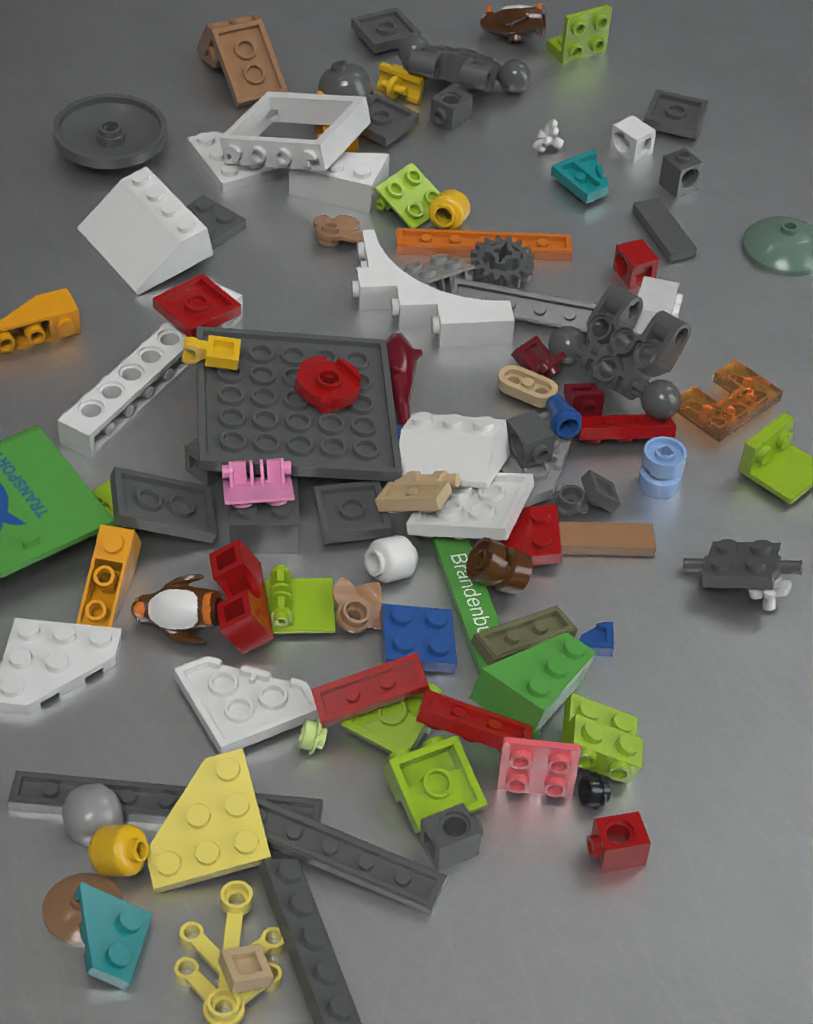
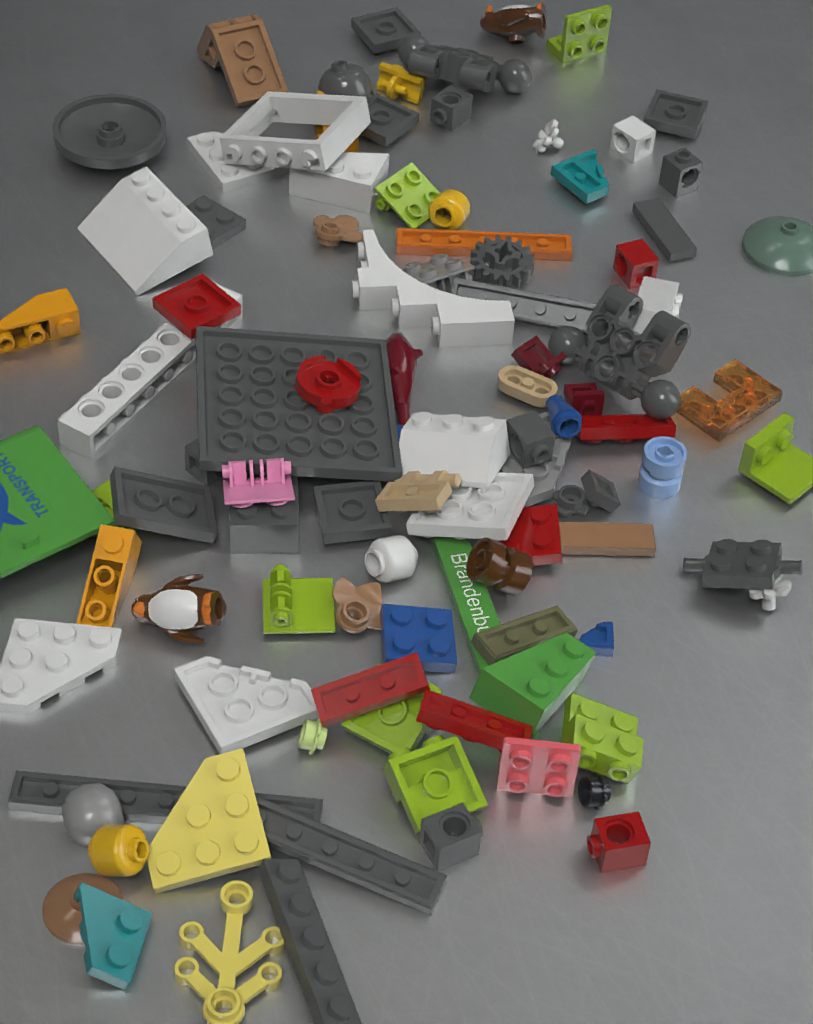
(217, 351): yellow plate -> none
(245, 612): red arch -> none
(245, 968): tan plate -> none

